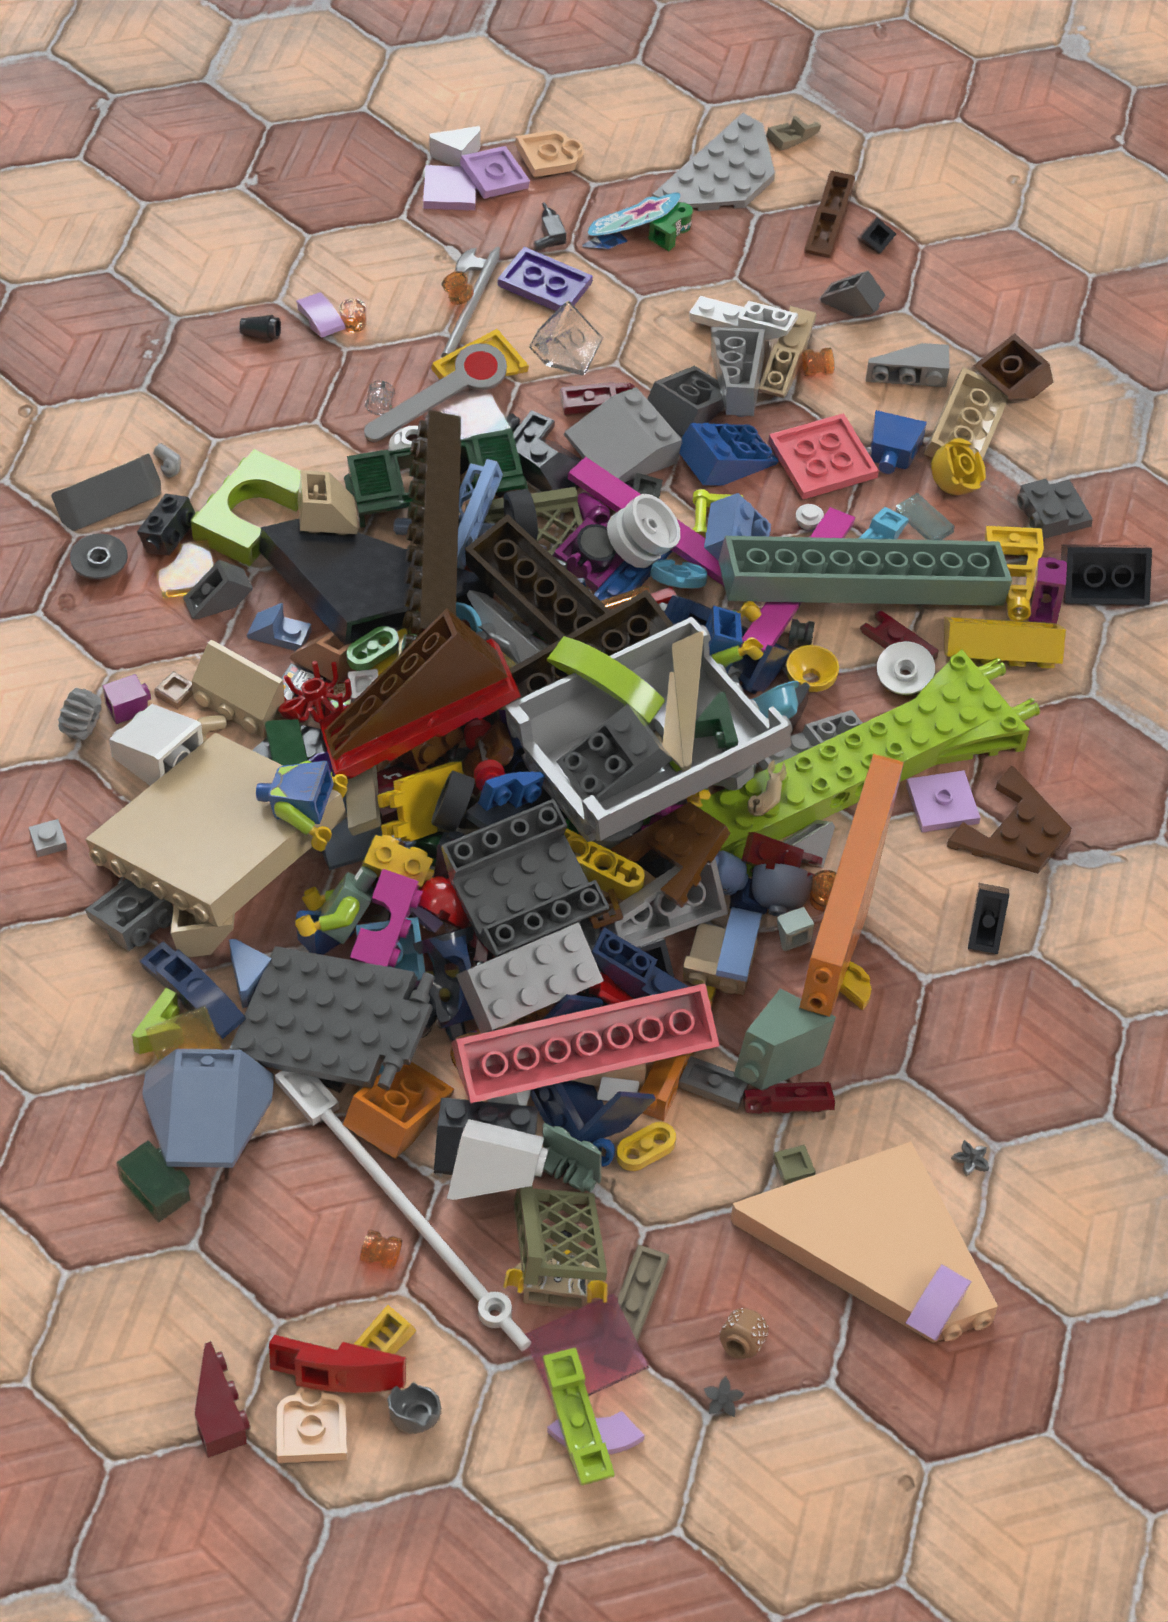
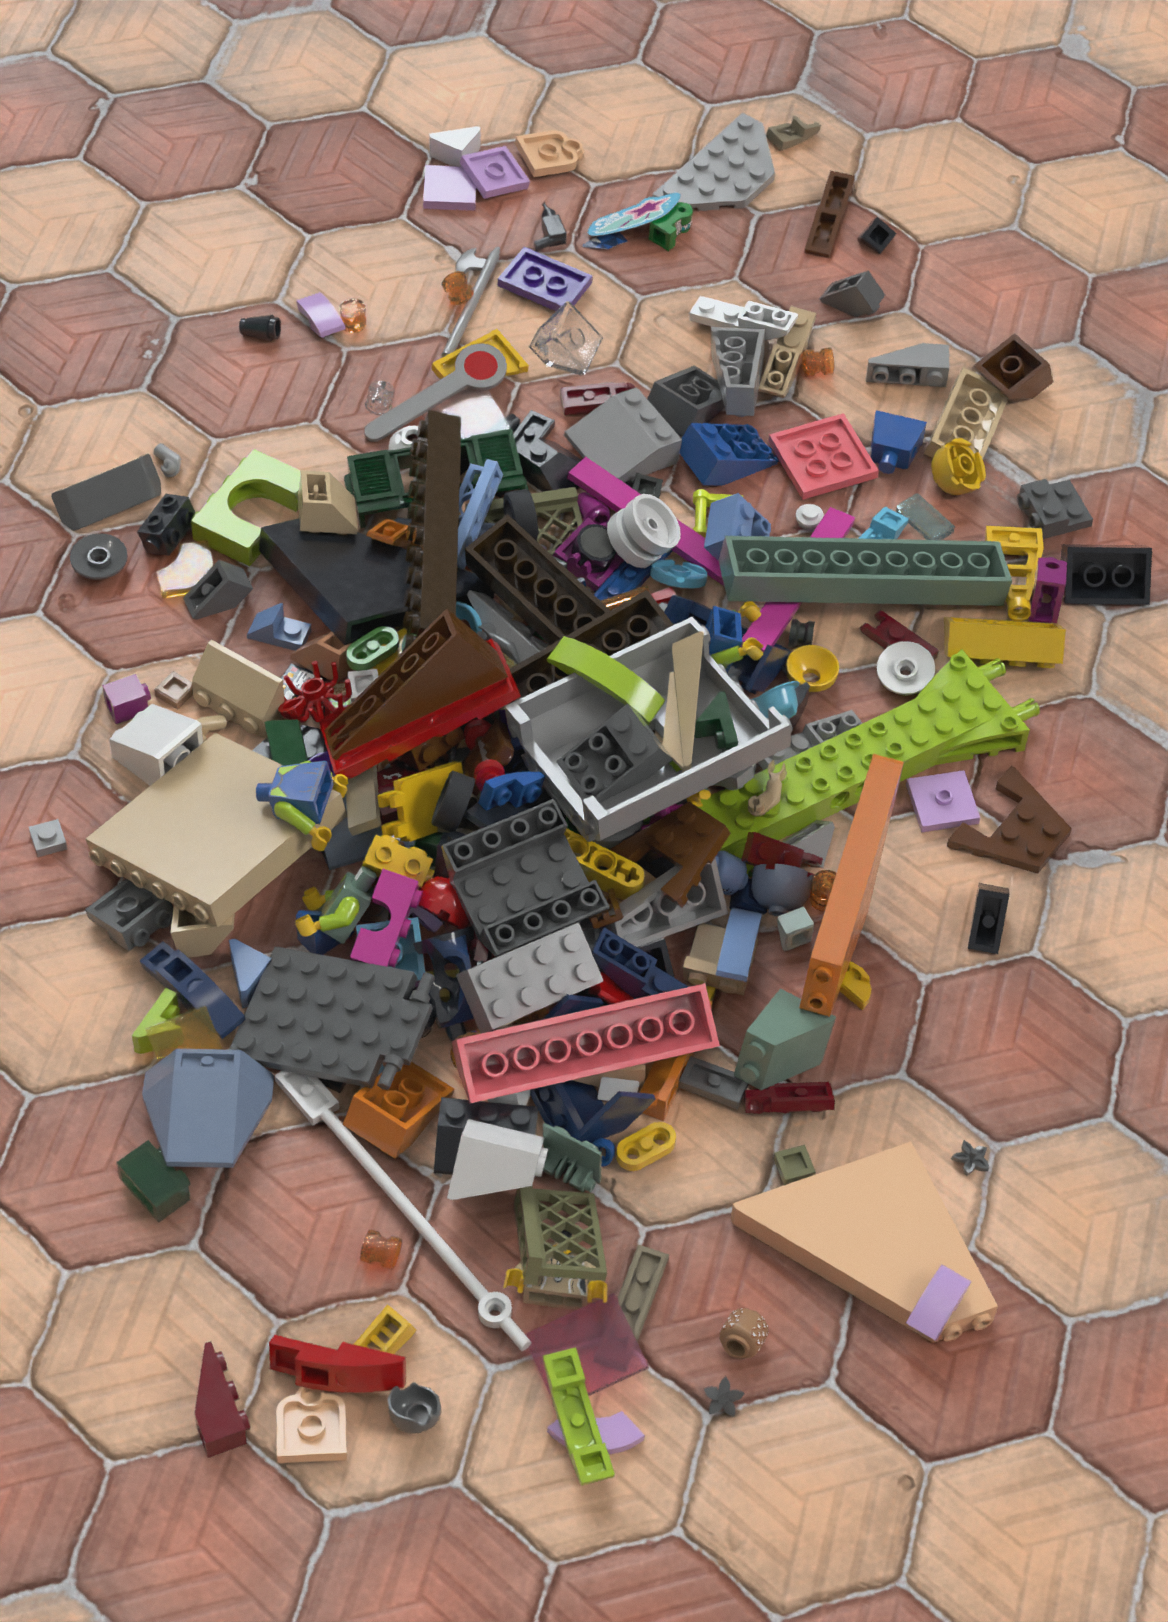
(79, 713): light grey gear -> none
(390, 533): none -> orange slope

